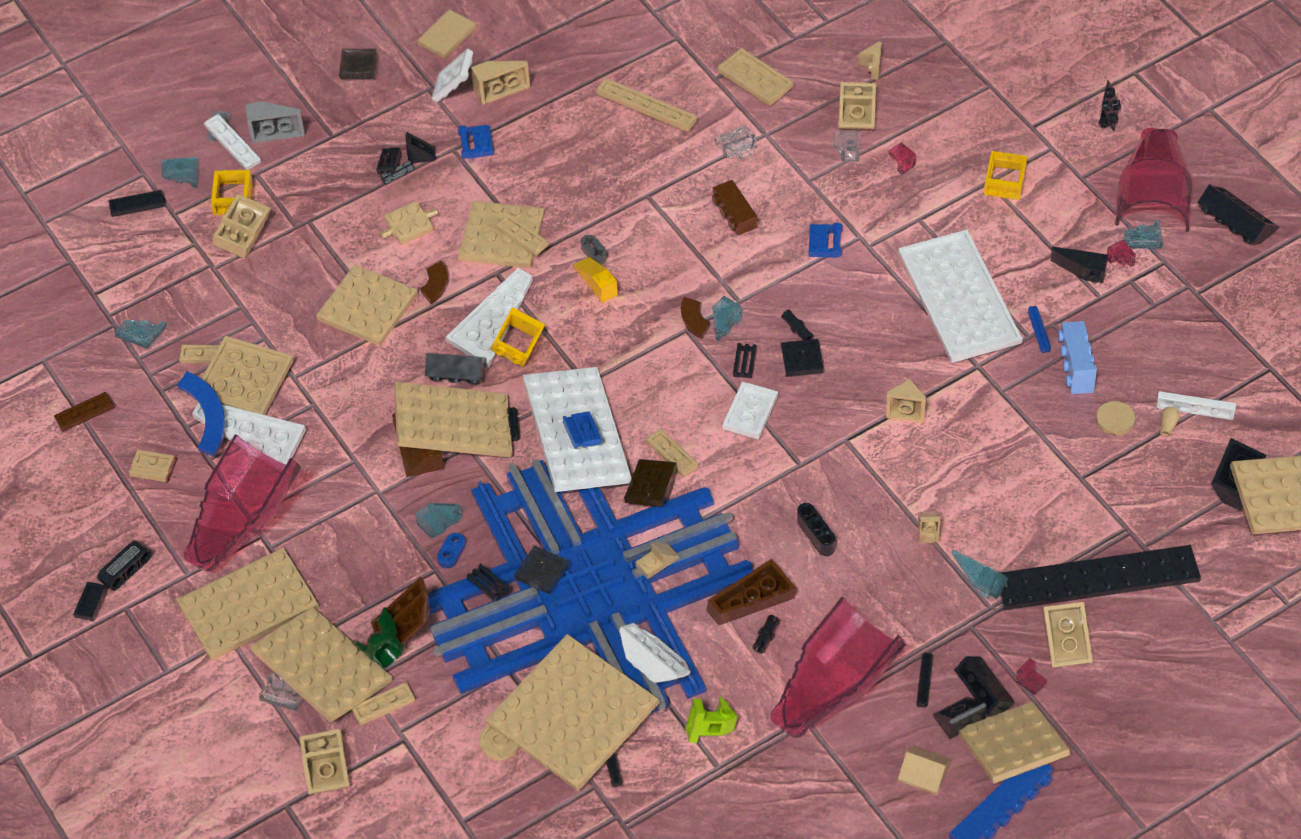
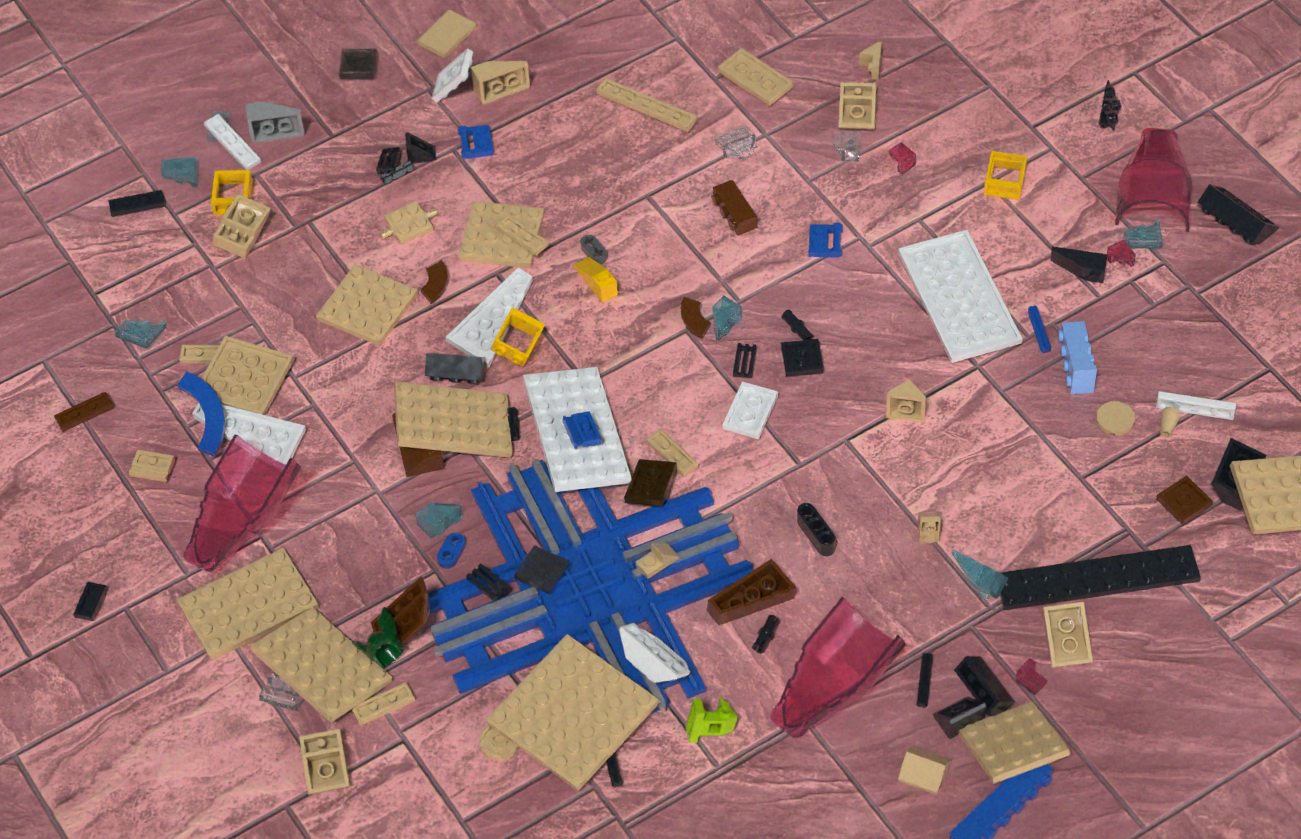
(124, 565): black beam -> none
(1184, 500): none -> reddish brown plate

